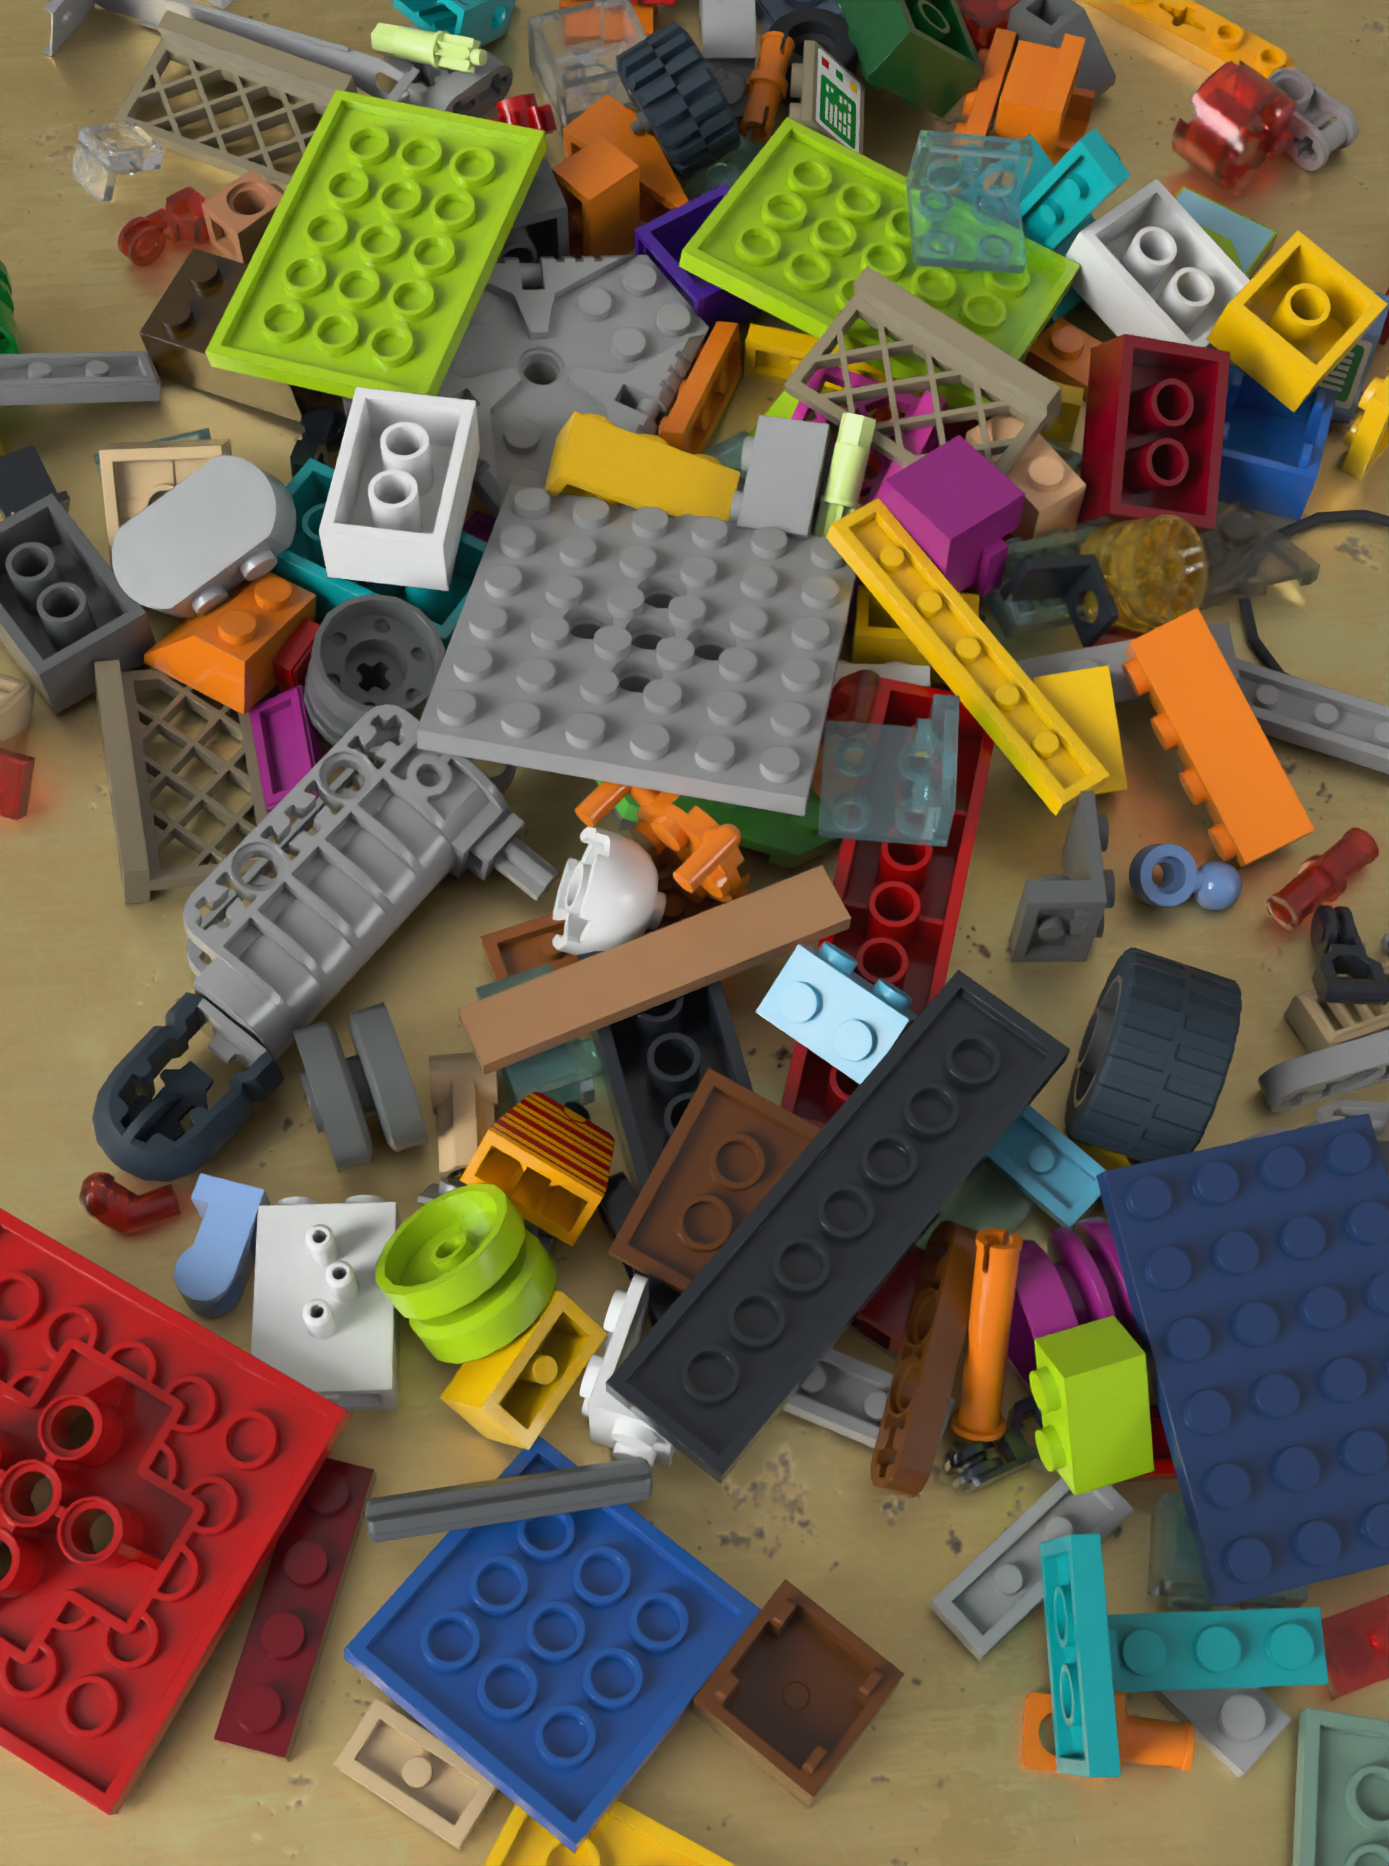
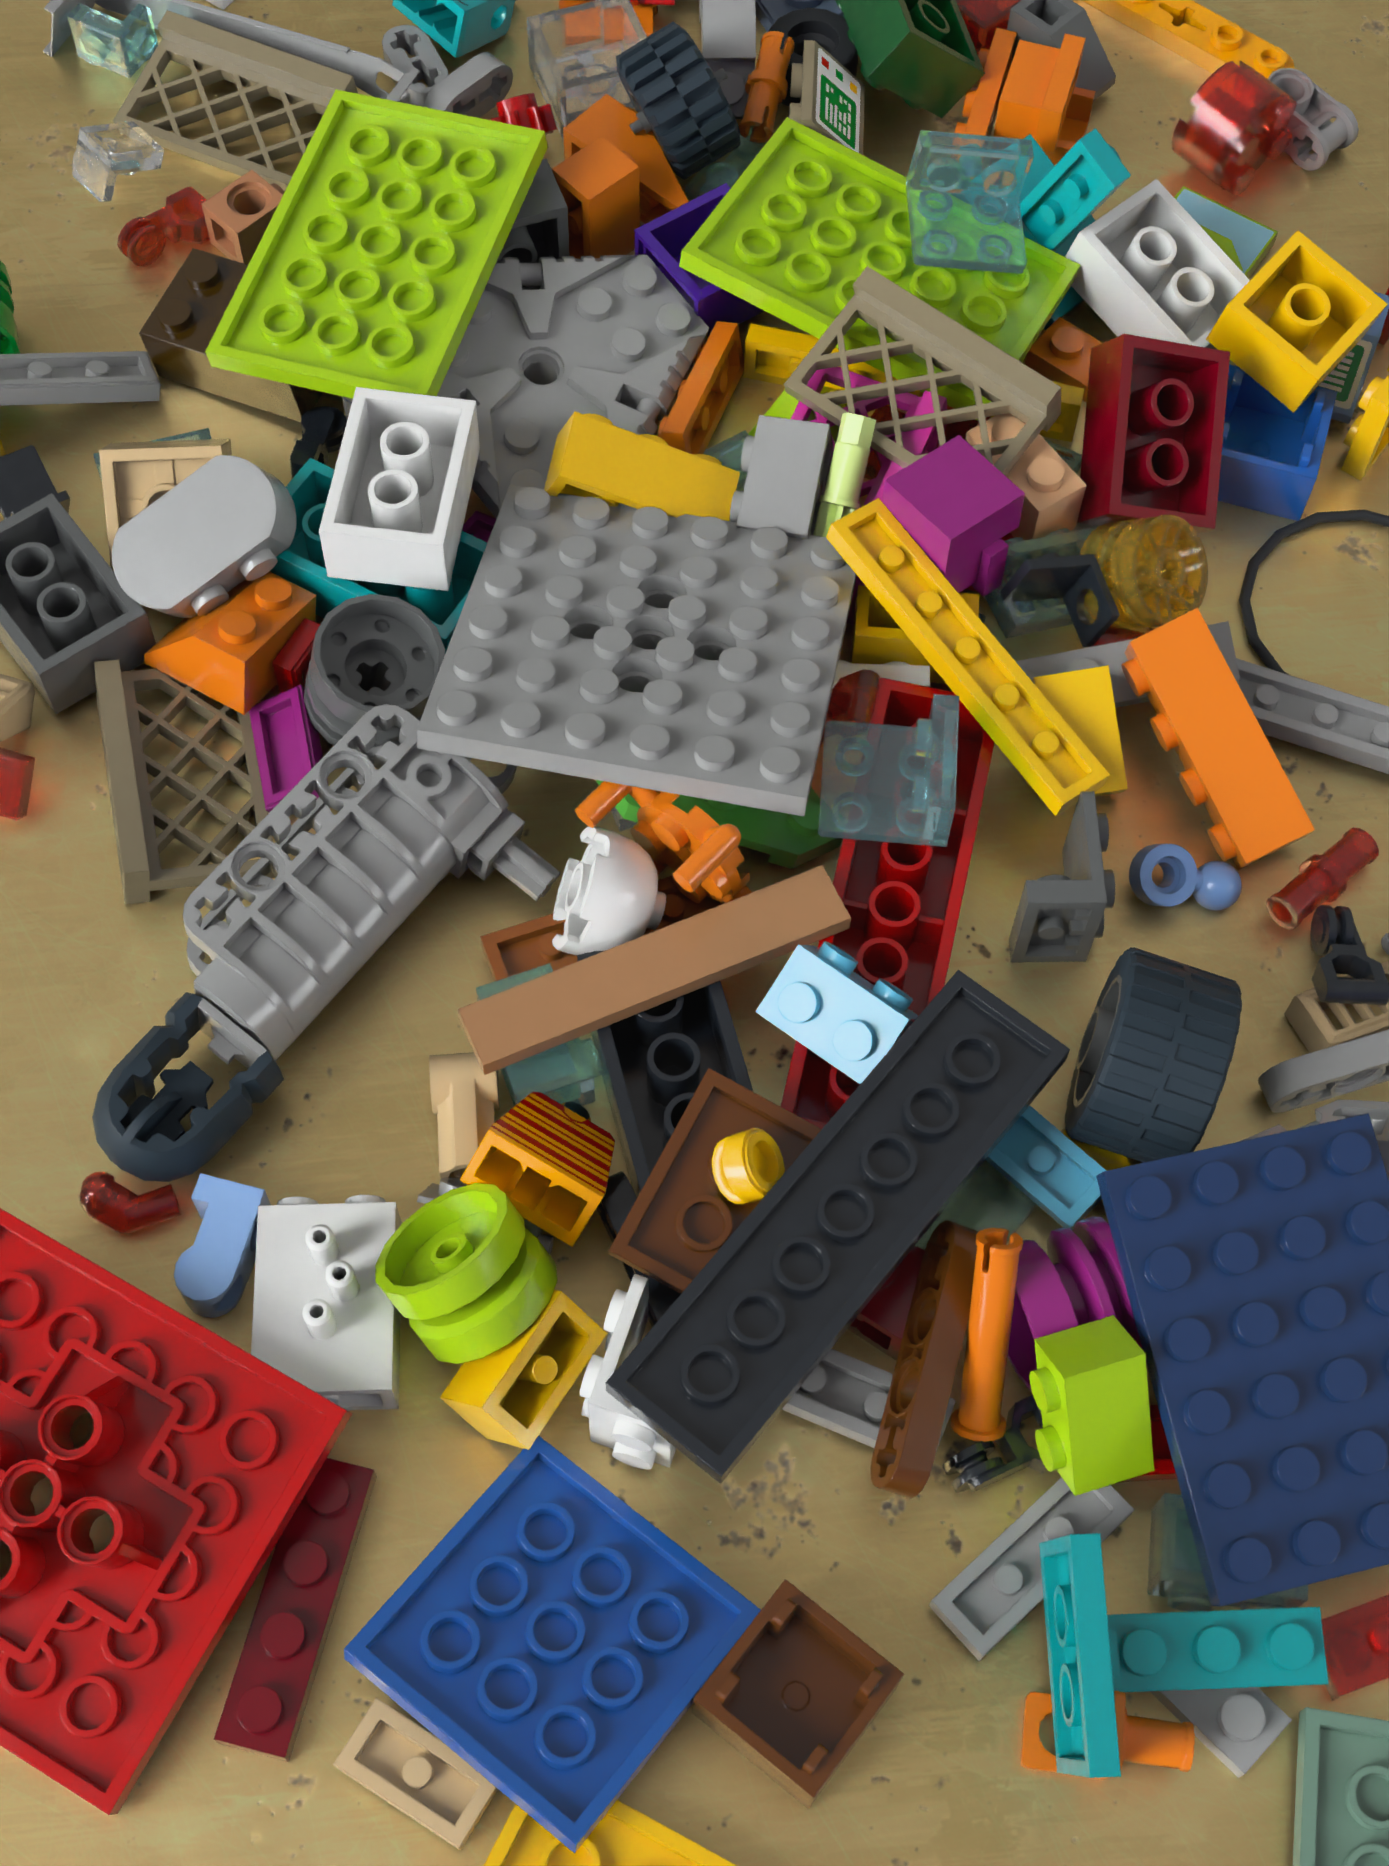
(113, 42): none -> clear light blue bracket
(358, 1087): dark grey wheel -> none
(428, 47): yellowish green piece -> none
(508, 1499): dark grey axle -> none
(747, 1165): none -> yellow tile
(1249, 556): clear smoke wing -> none

